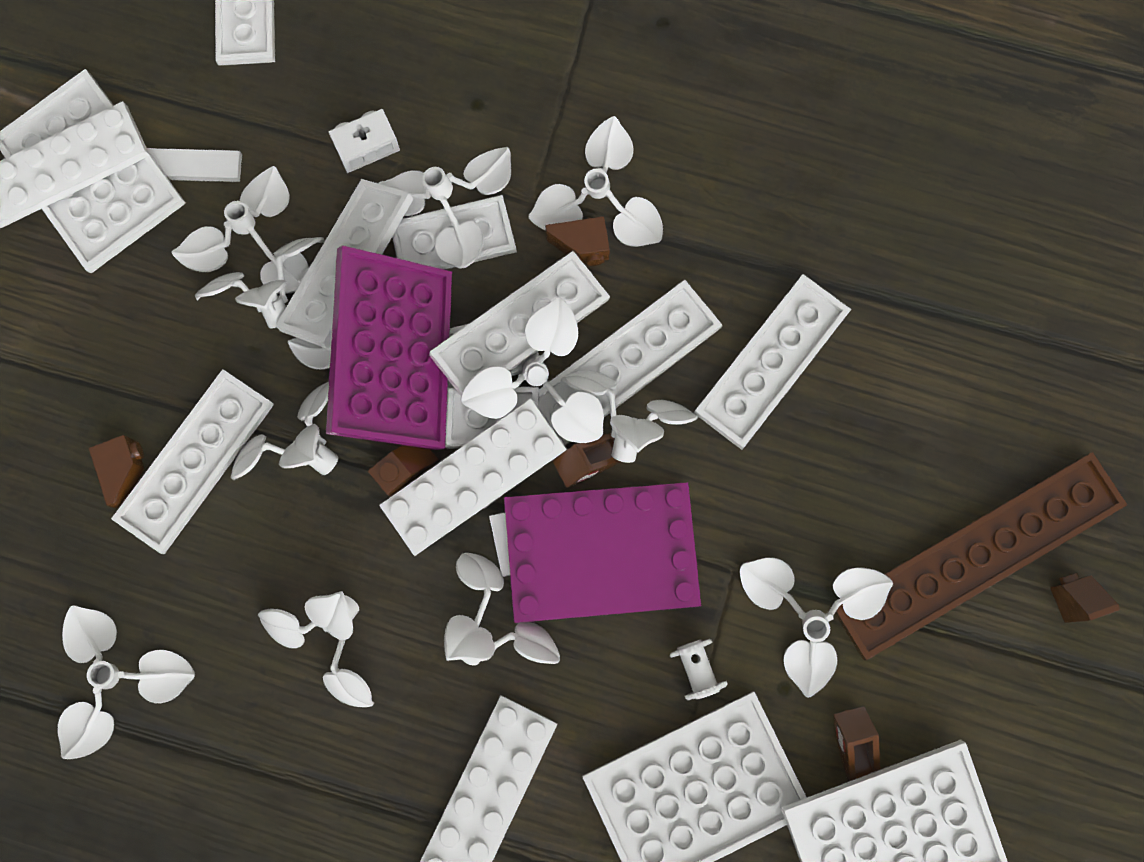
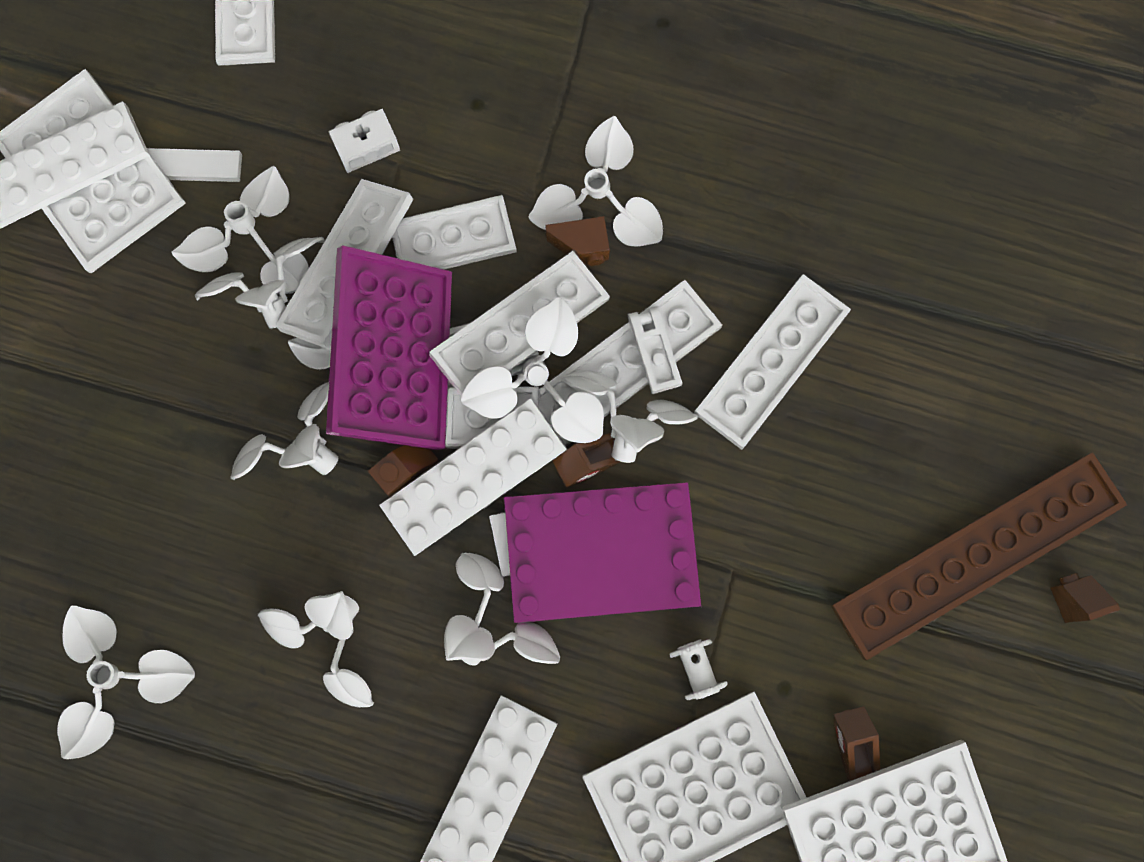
(117, 468): reddish brown slope -> none
(192, 462): white plate -> none
(463, 242): white plant -> none
(655, 351): none -> white plate
(814, 662): white plant -> none

